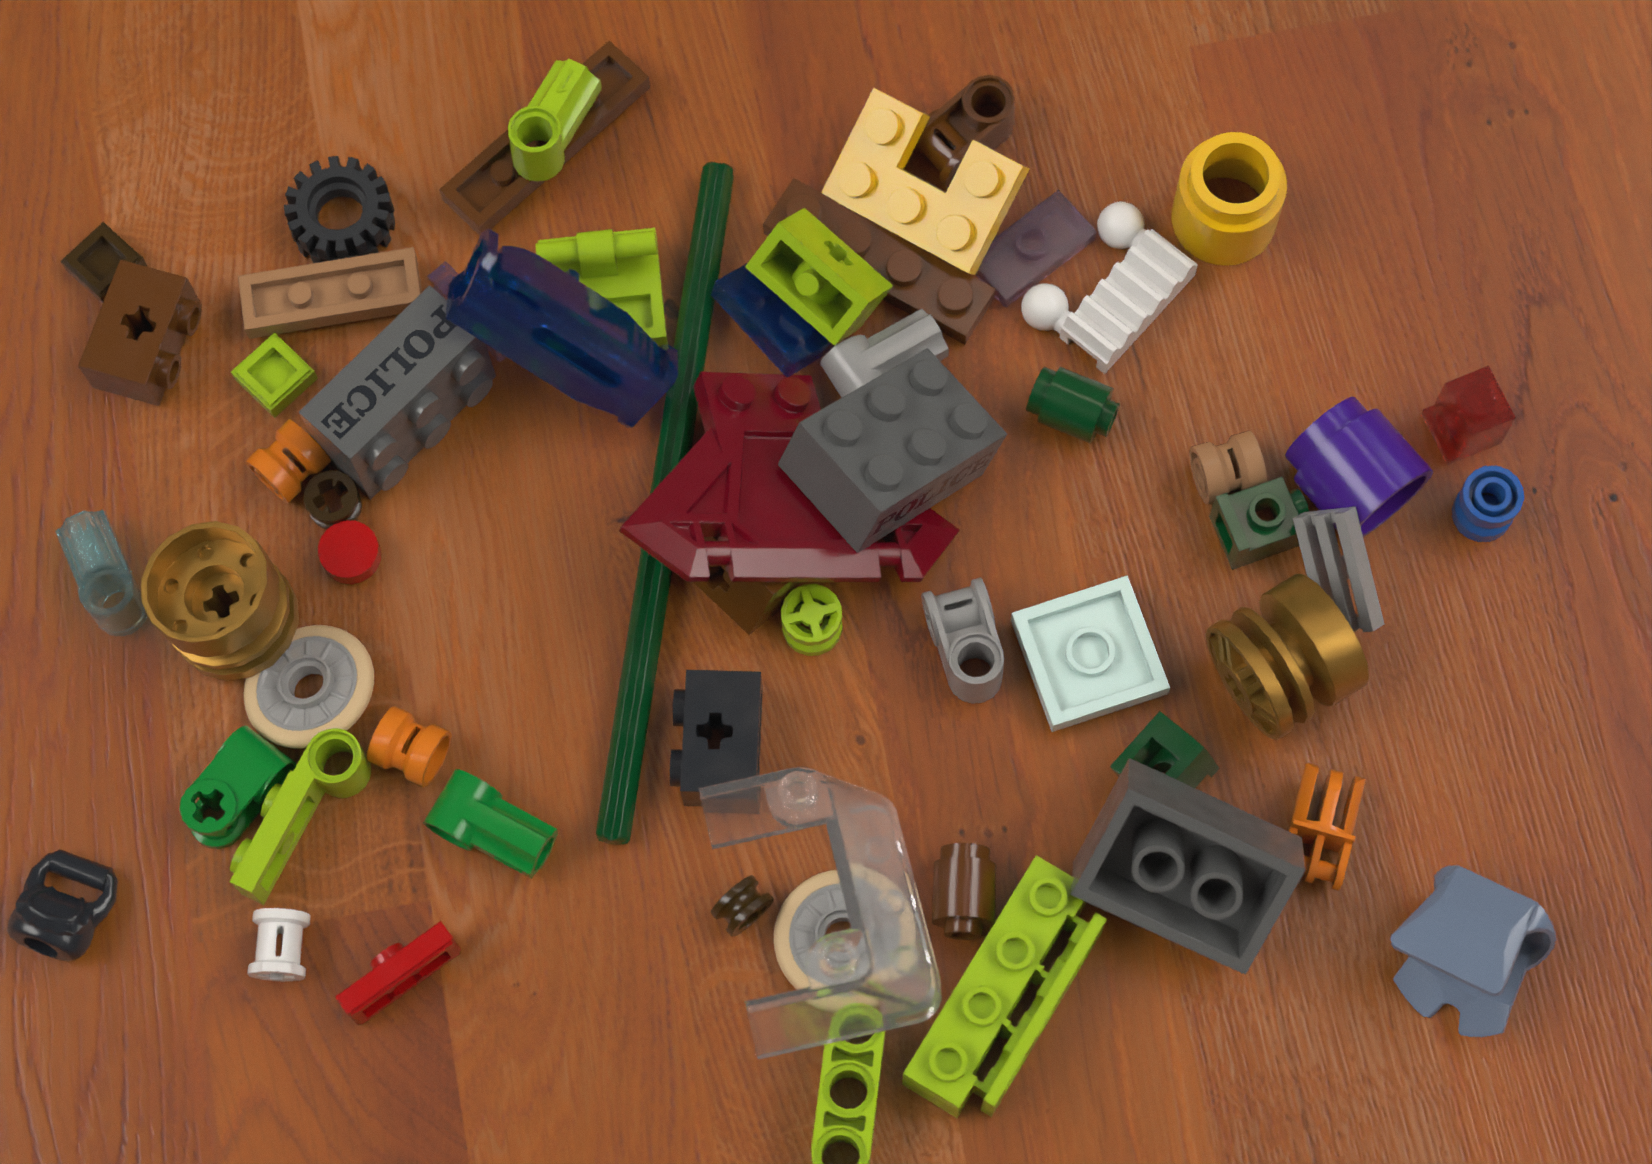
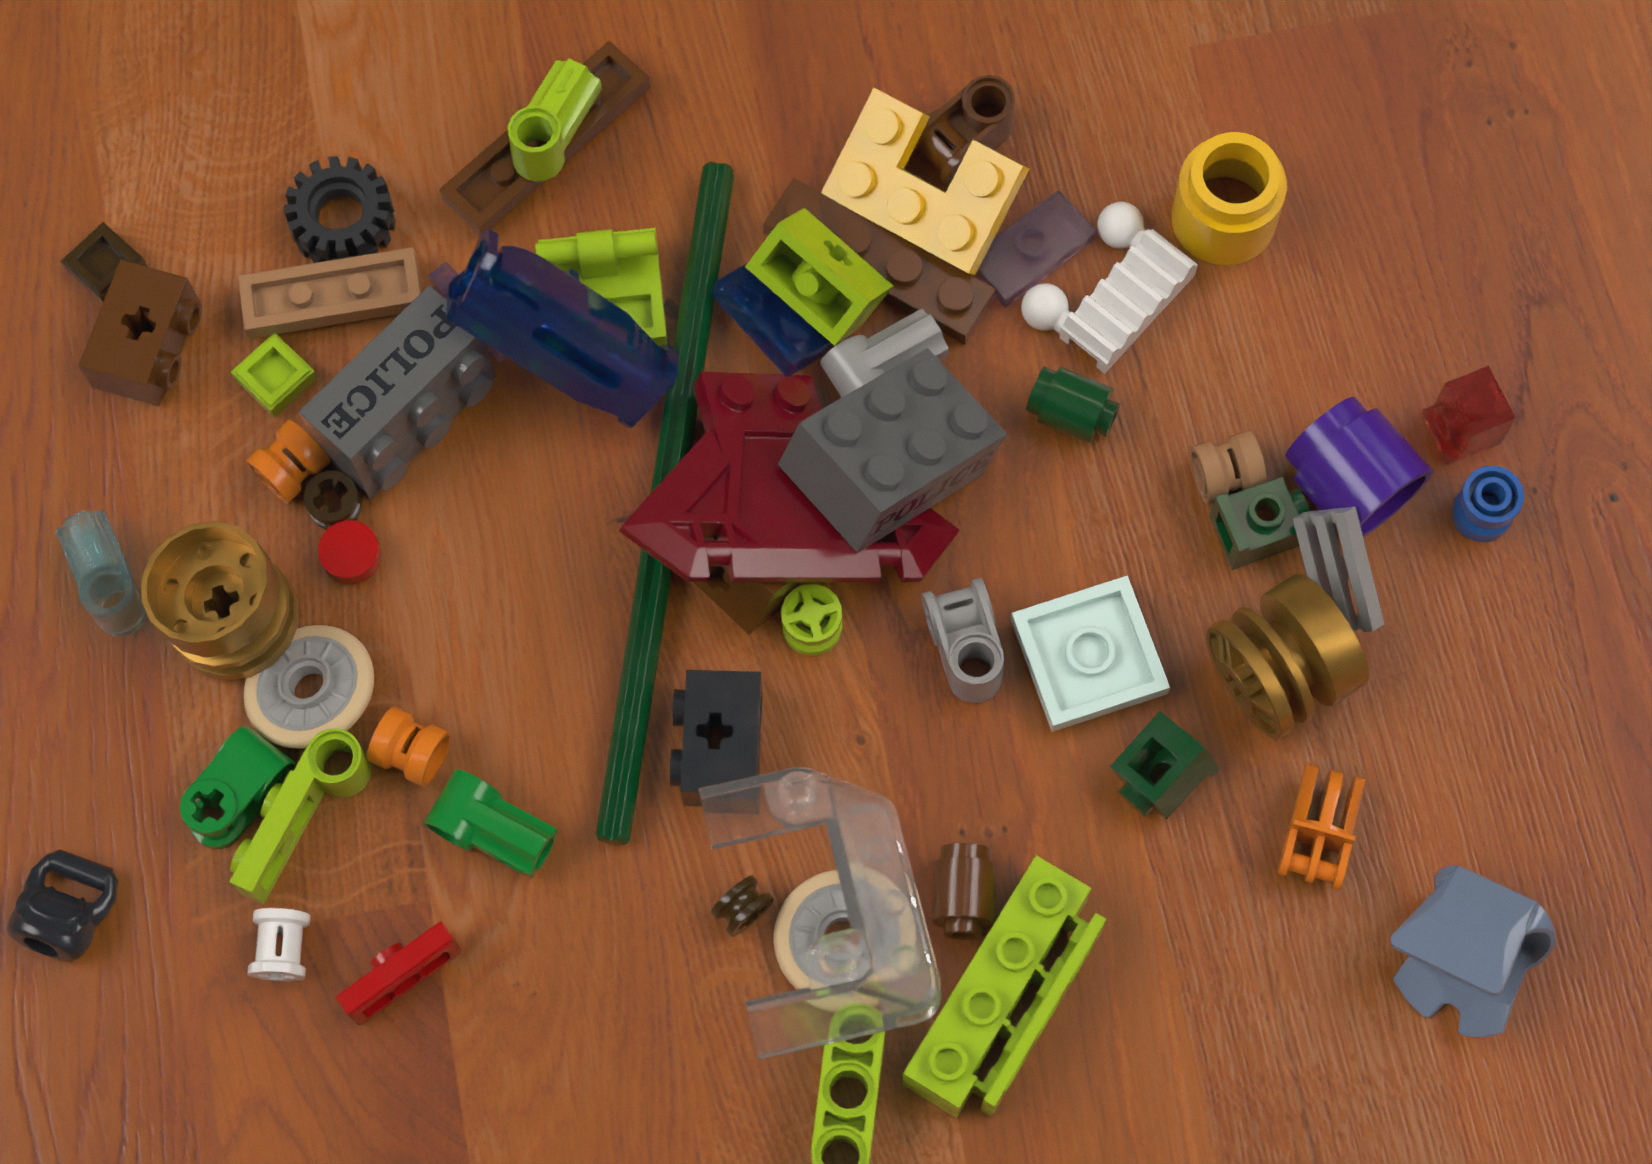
(1188, 866): dark grey brick -> none

